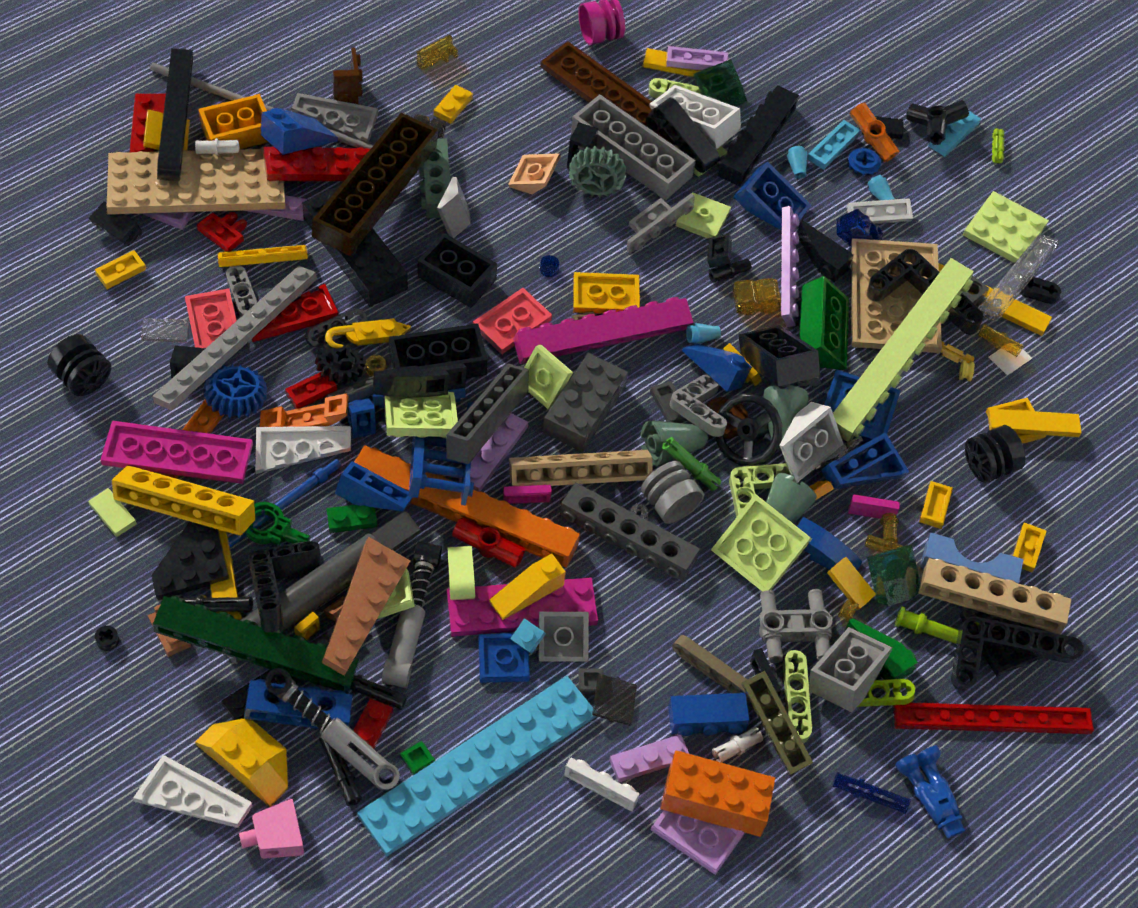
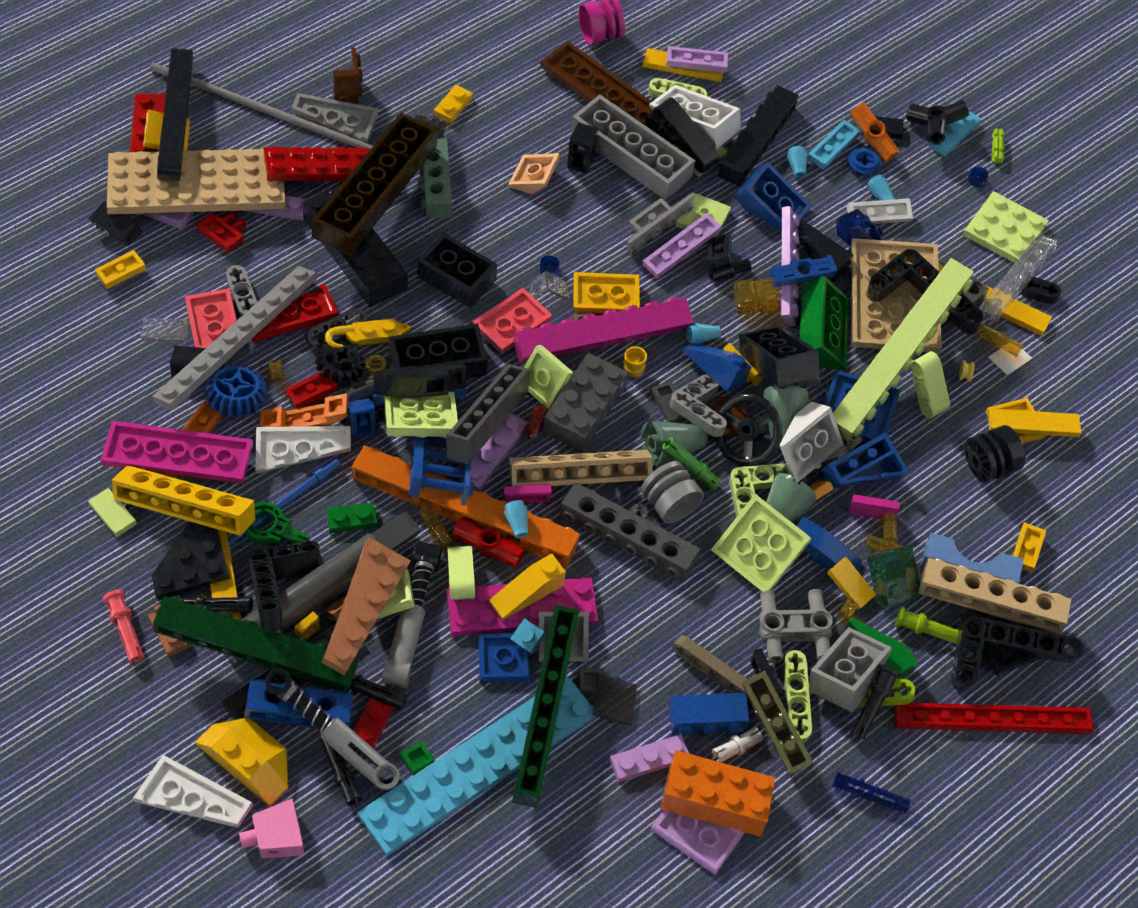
(79, 365): black wheel -> none
(107, 645): black bush -> none
(121, 617): none -> coral pin
(216, 147): white axle -> none
(234, 121): light orange brick -> none
(264, 255): yellow tile -> none
(275, 370): none -> clear yellow bush
(293, 131): blue slope -> none
(369, 489): blue slope -> none
(435, 52): clear yellow plate -> none
(436, 527): none -> clear yellow axle
(454, 209): light grey slope -> none
(517, 517): none -> medium azure cone
(535, 420): none -> clear red gear
(545, 707): none -> dark green brick
(549, 283): none -> clear bracket
(599, 166): sand green gear -> none
(601, 783): white plate -> none
(635, 361): none -> yellow wheel
(681, 245): none -> lavender plate
(721, 83): clear green slope -> none
(790, 274): none -> blue piece
(880, 690): none -> black pin
(930, 385): none -> yellowish green beam
(936, 505): yellow tile -> none
(936, 795): blue piece -> none
(955, 354): yellow axle -> none
(978, 171): none -> clear blue bush

